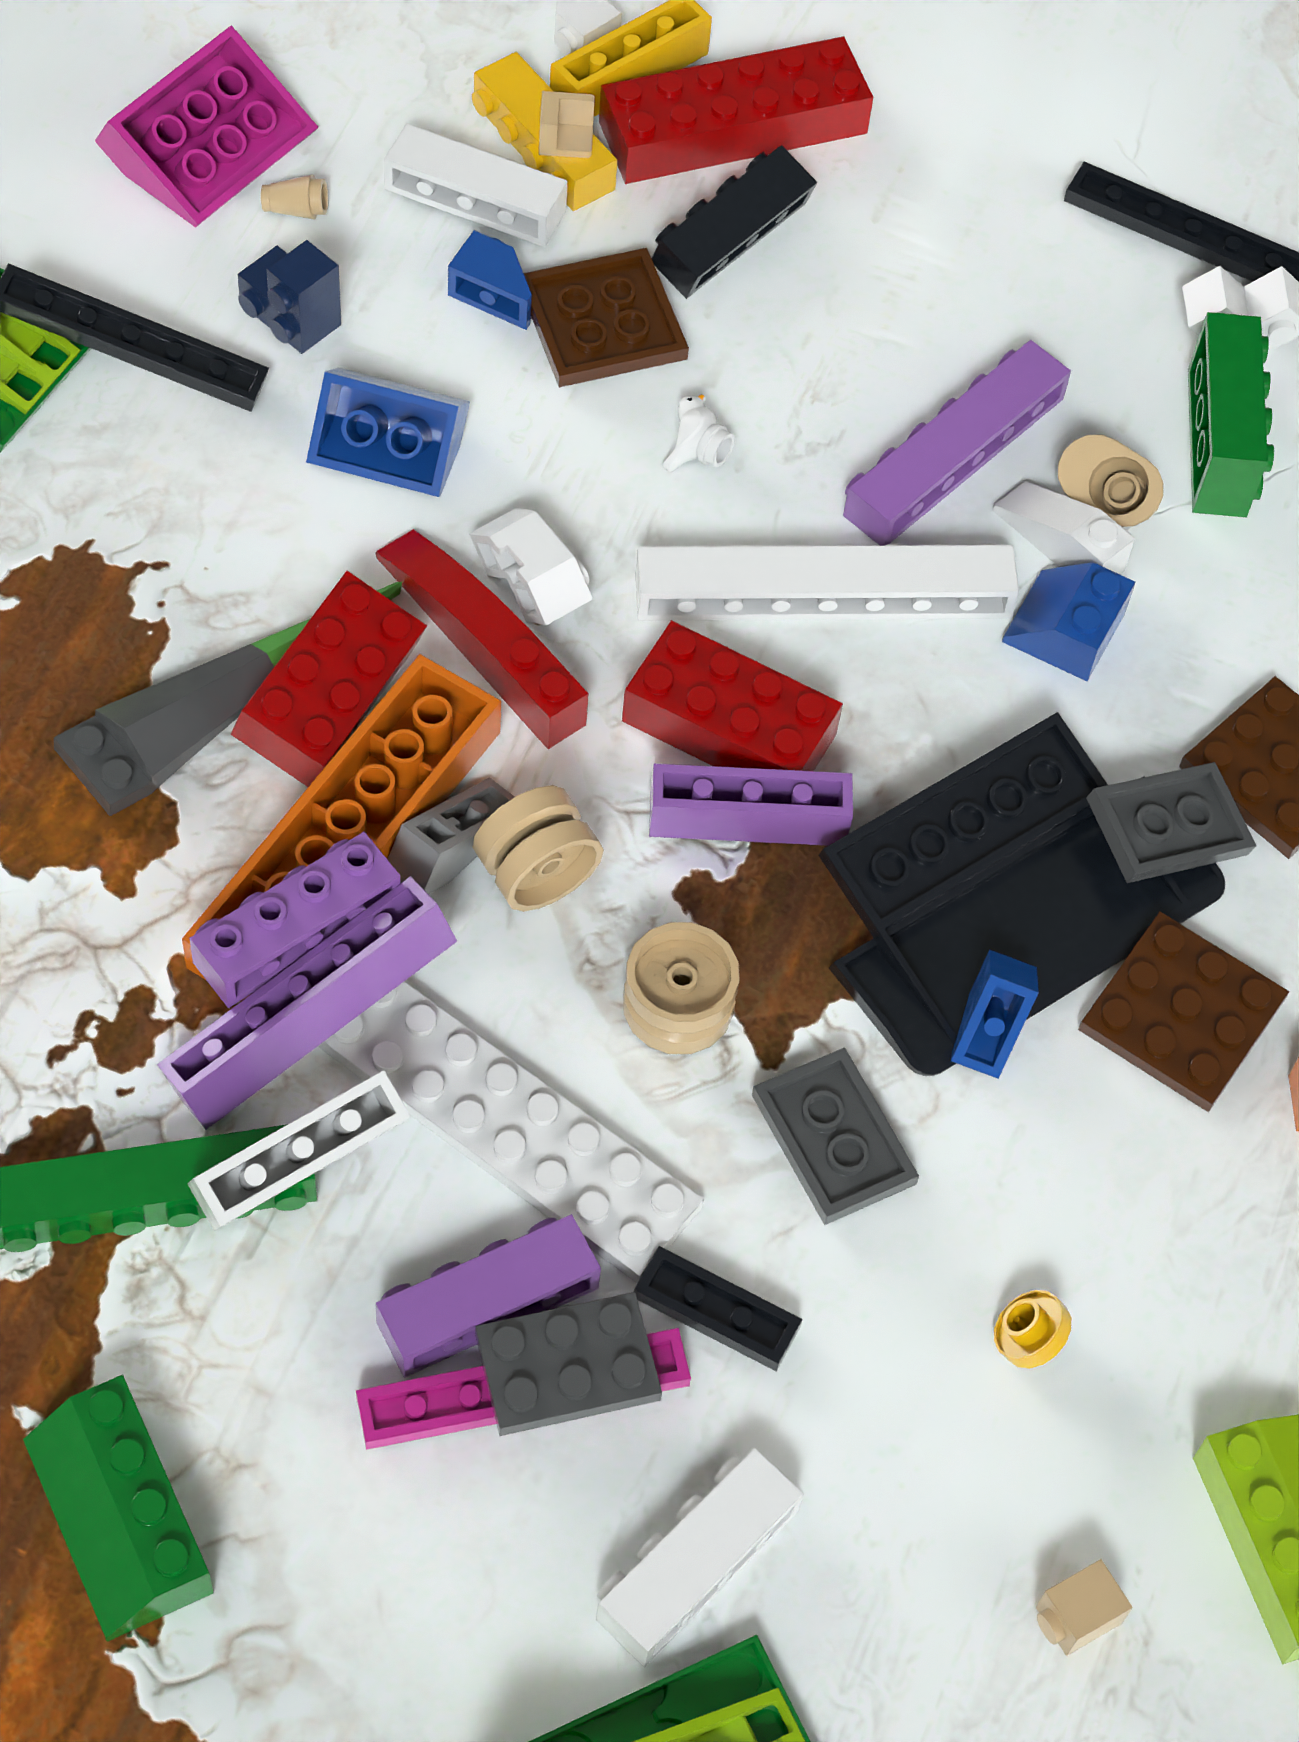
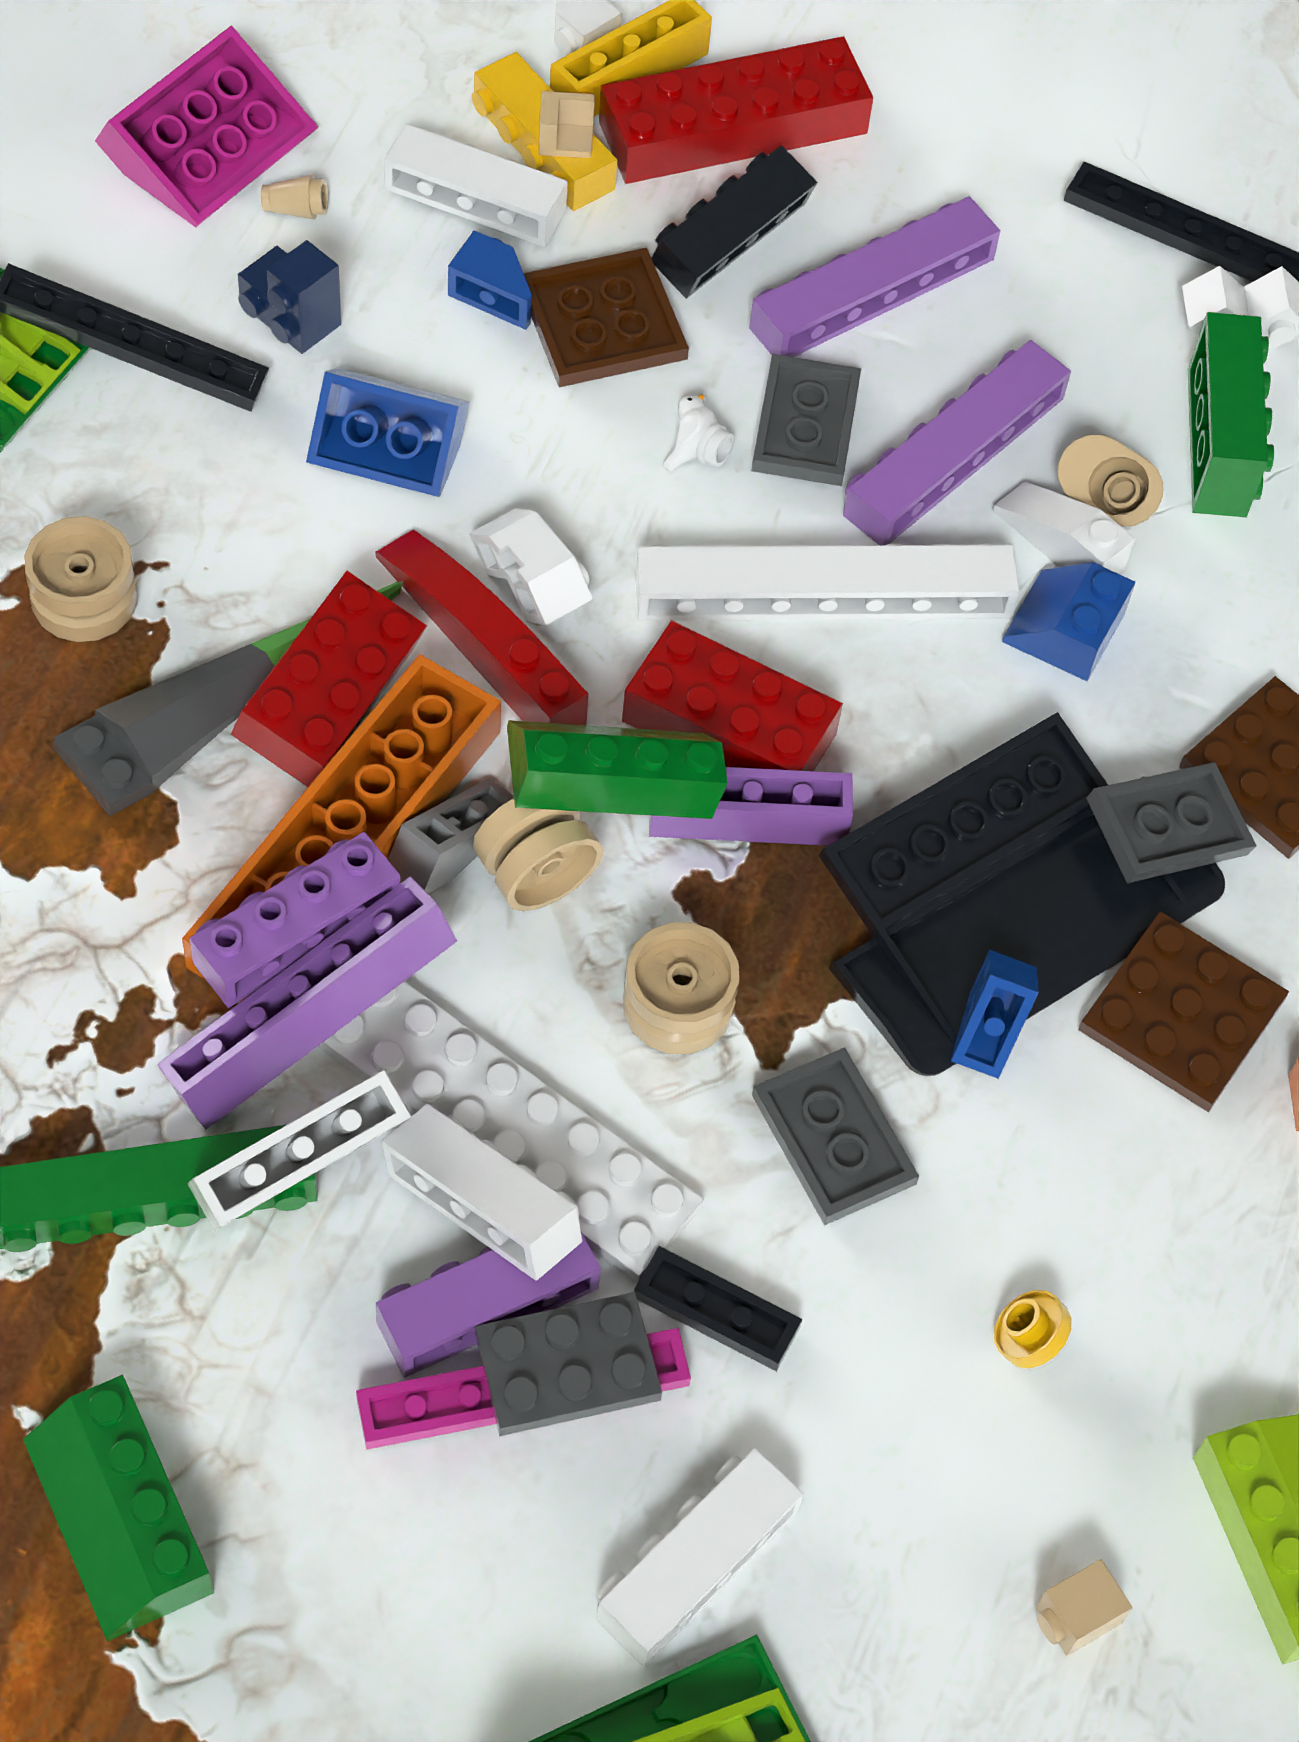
(80, 578): none -> tan wheel
(483, 1191): none -> white brick
(615, 769): none -> green slope
(806, 420): none -> dark grey plate
(874, 278): none -> medium lavender brick

